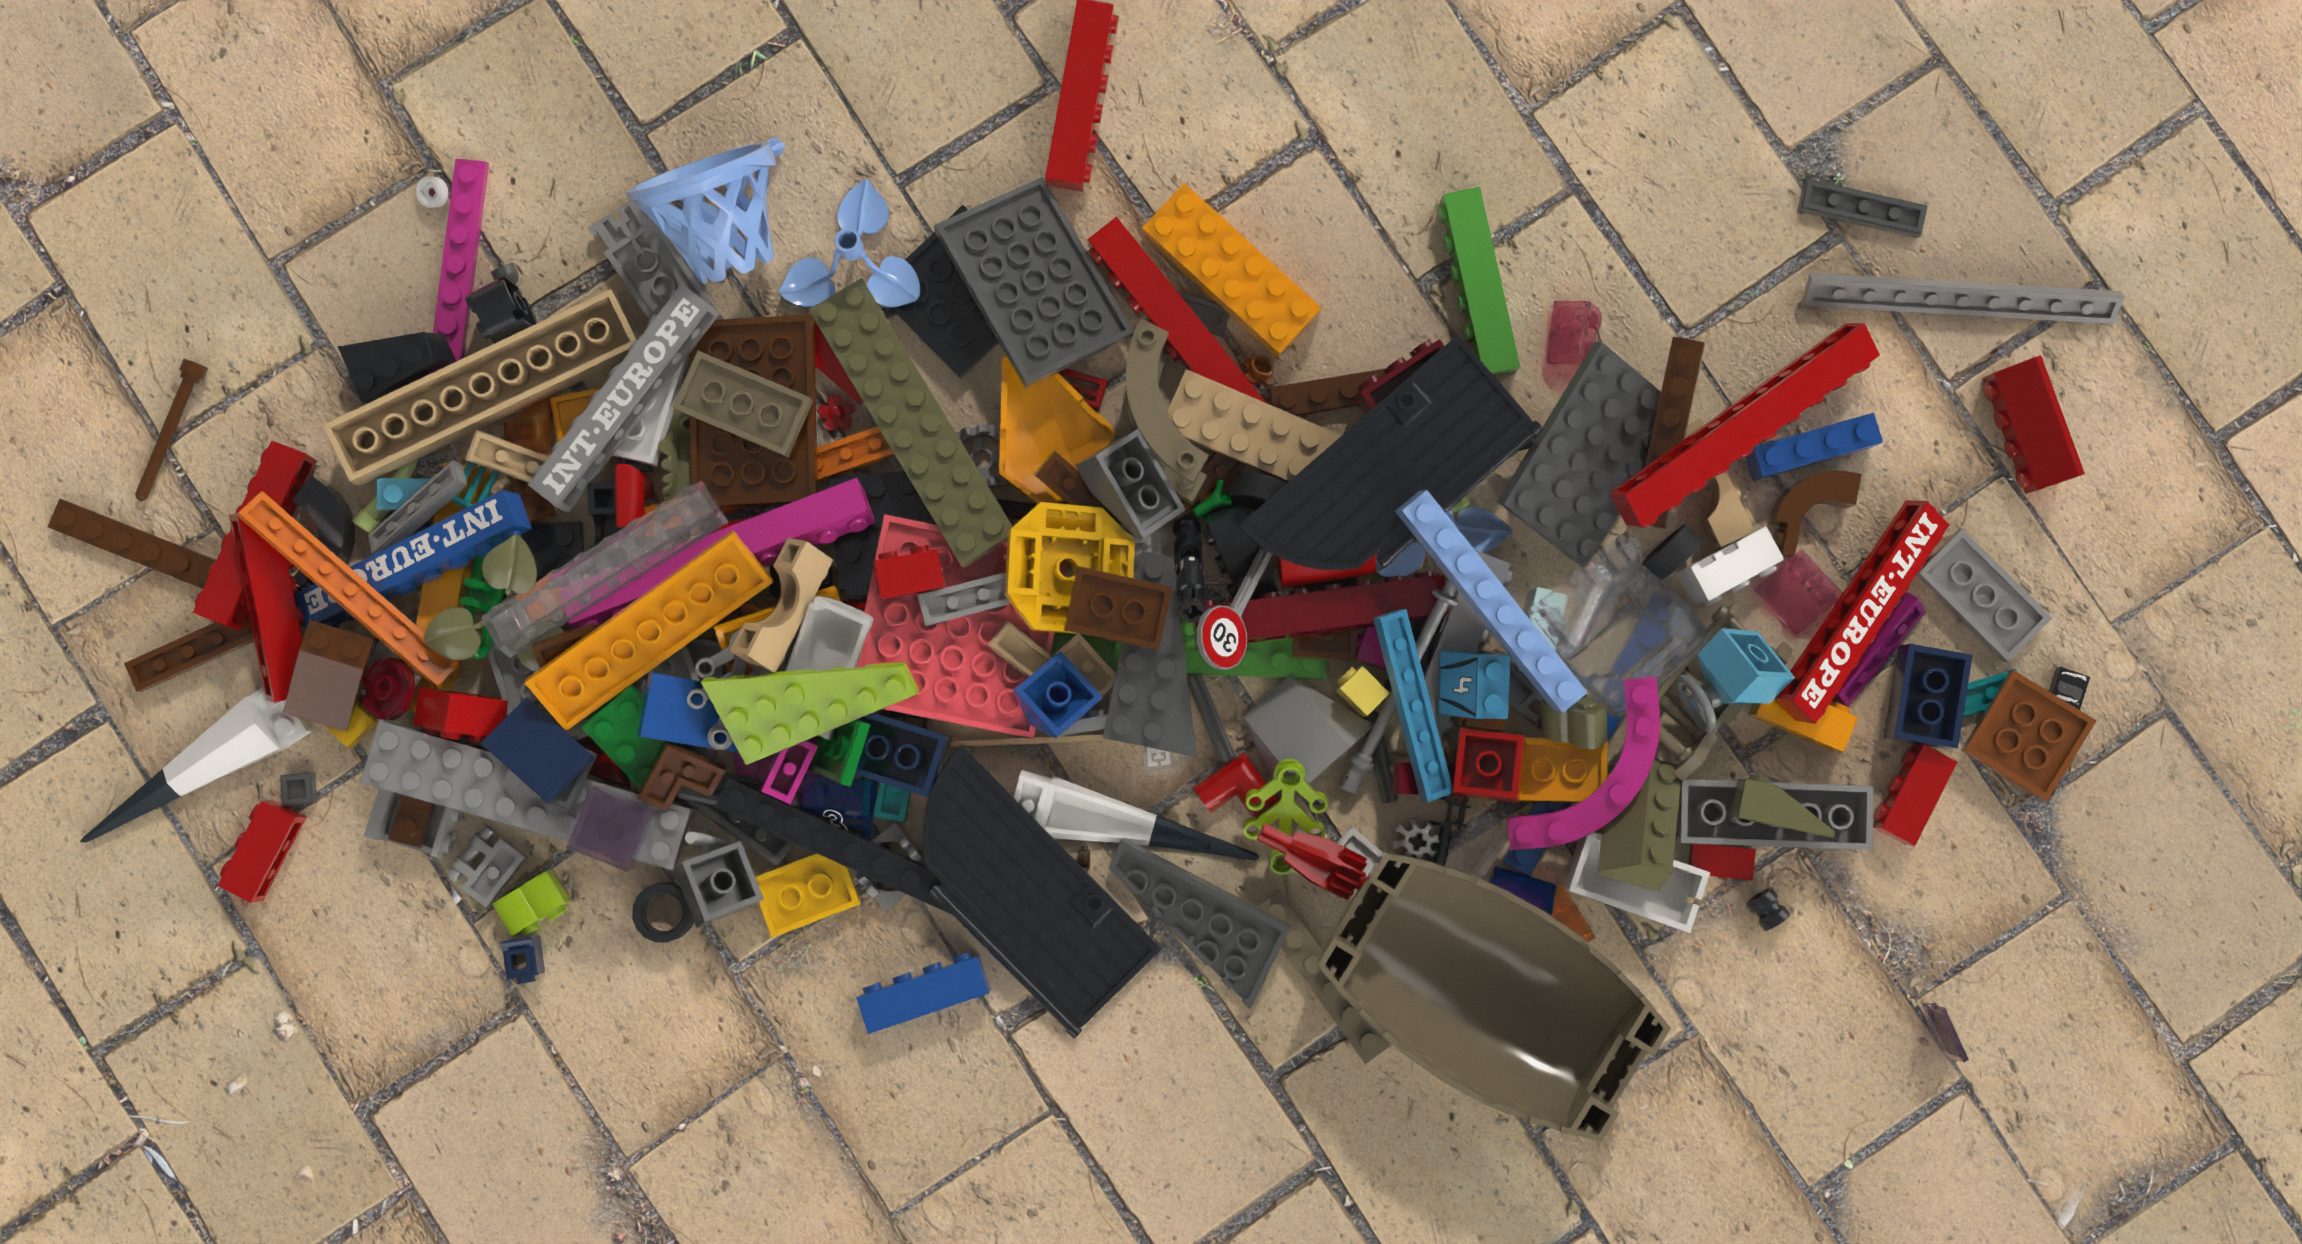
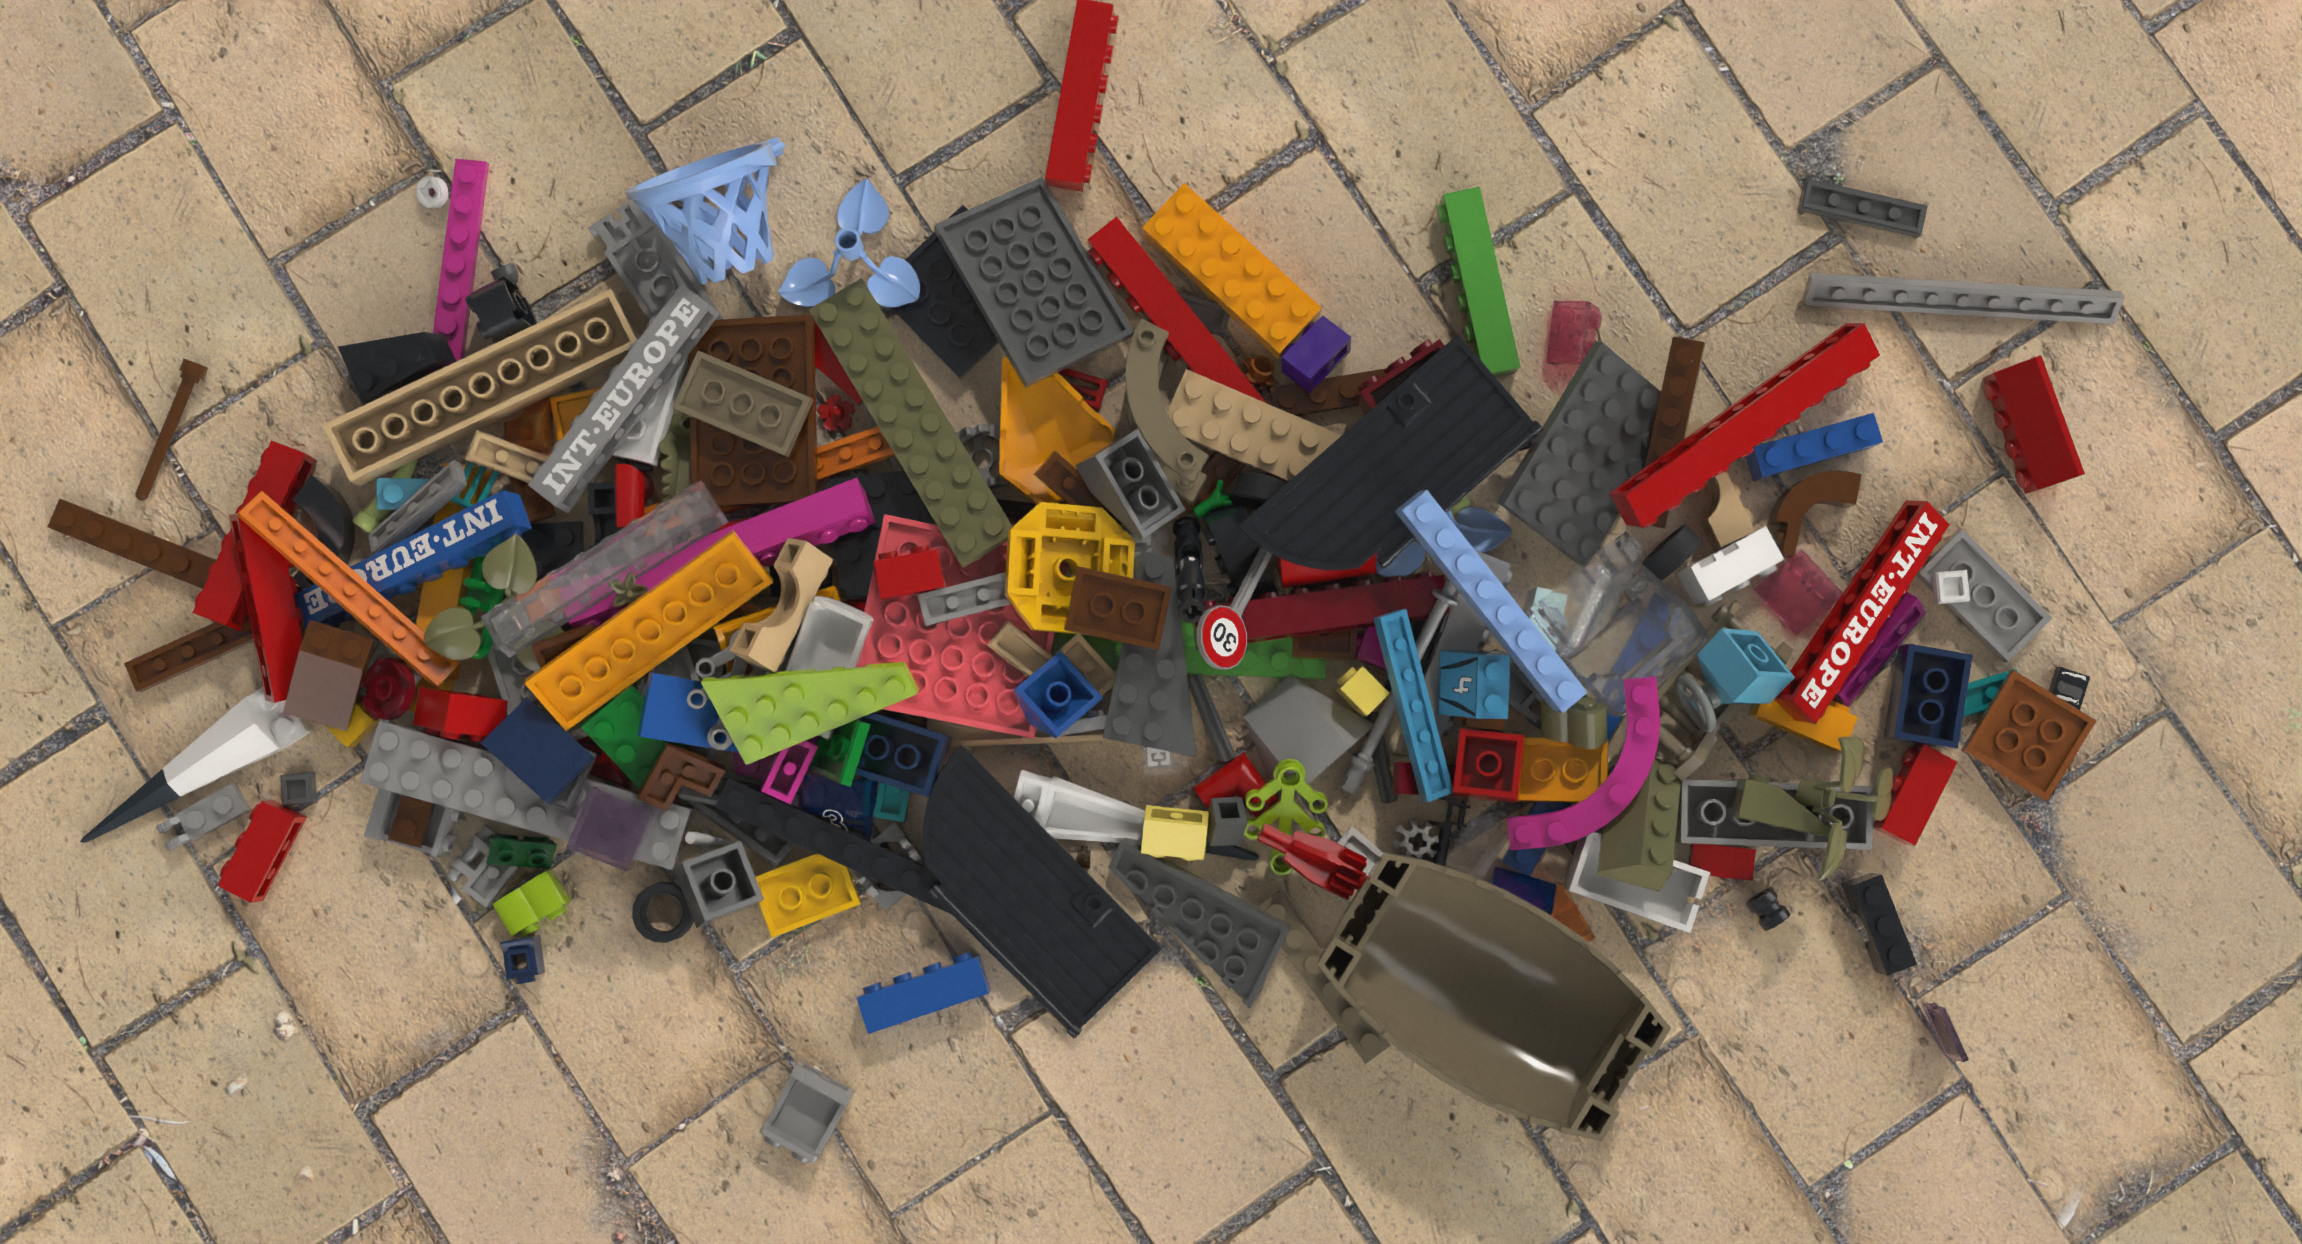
(206, 815): none -> light grey hinge
(528, 852): none -> dark green hinge
(627, 591): none -> olive plant
(806, 1112): none -> light grey panel
(1174, 832): none -> light yellow brick
(1226, 821): none -> dark grey brick
(1315, 353): none -> dark purple brick
(1821, 795): none -> olive plant
(1887, 940): none -> black arch
(1951, 587): none -> white tile

